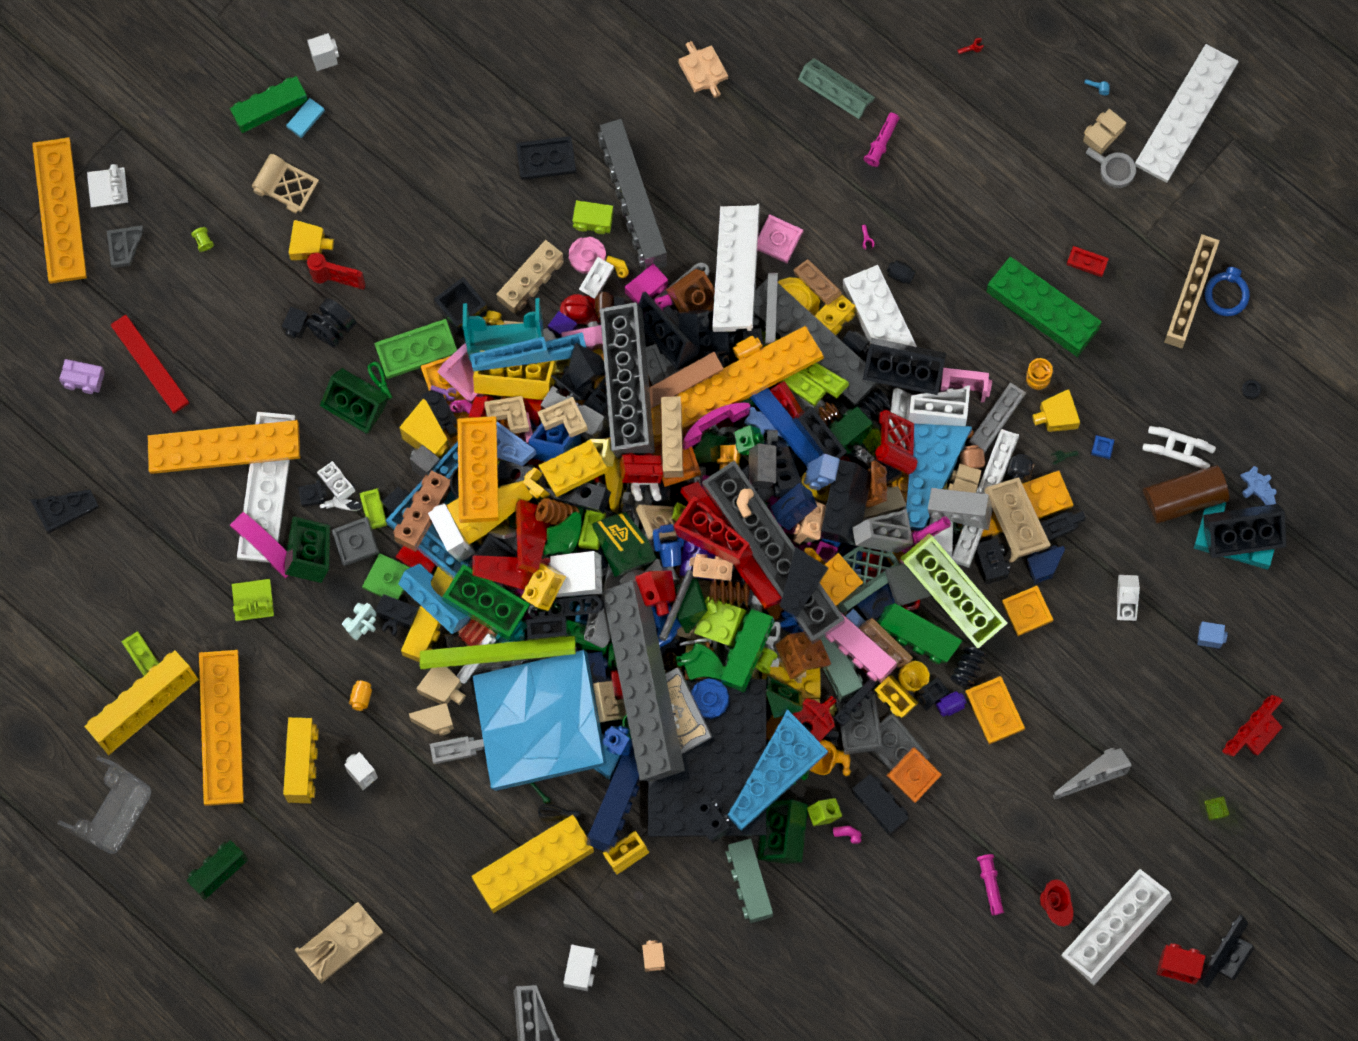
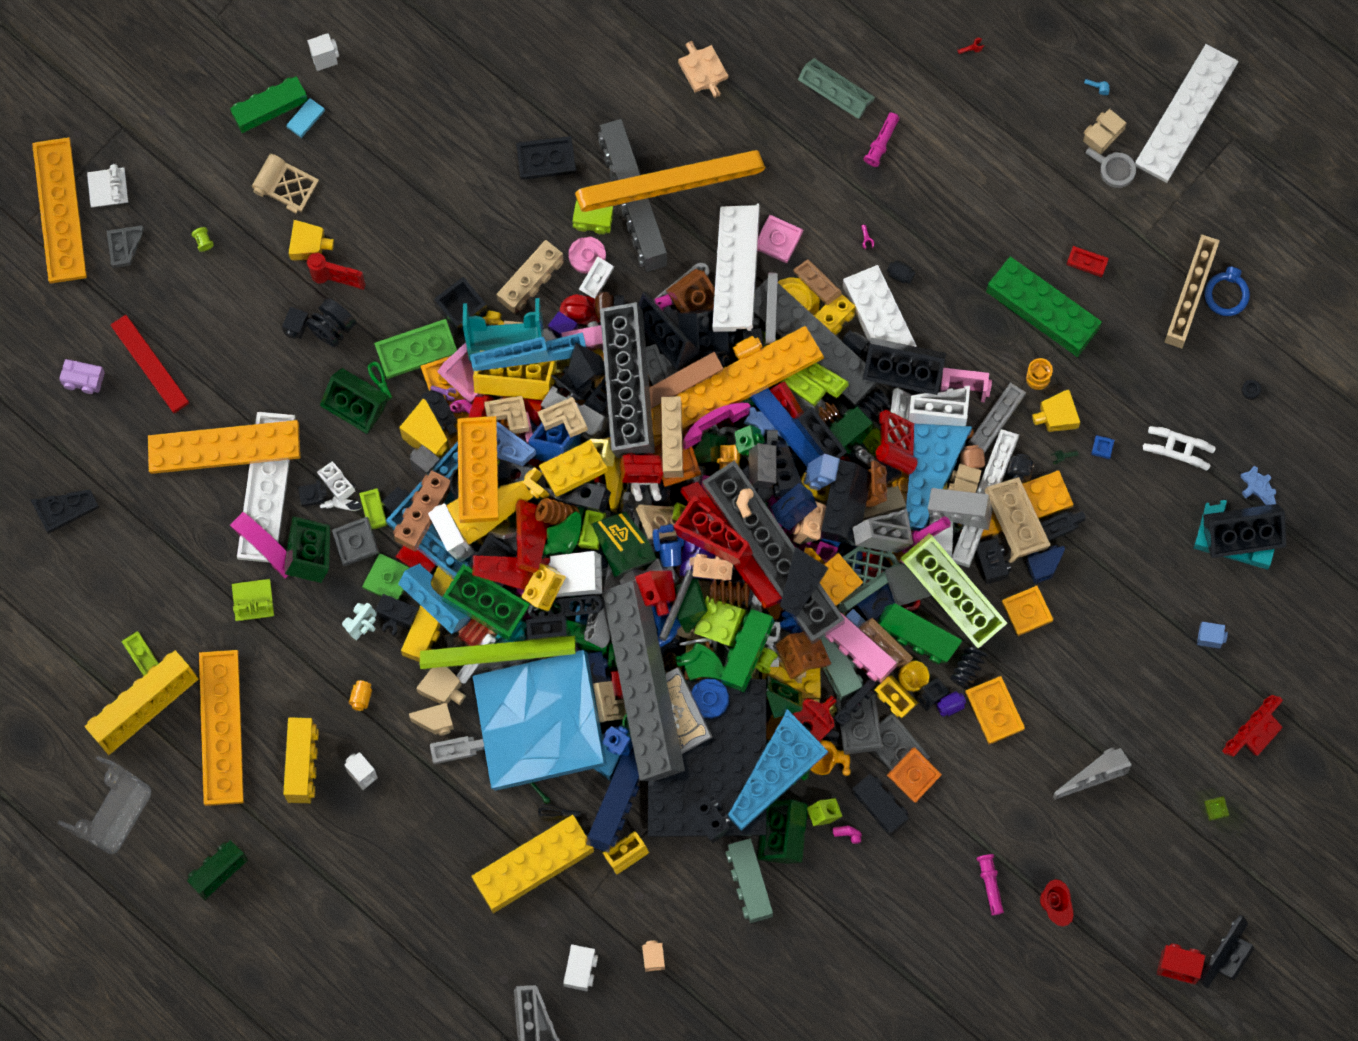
(339, 942): tan plate -> none
(620, 266): yellow arm -> none
(649, 281): dark pink brick -> none
(669, 181): none -> light orange beam
(1117, 926): white arch -> none
(1127, 597): white slope -> none
(1187, 494): reddish brown brick -> none

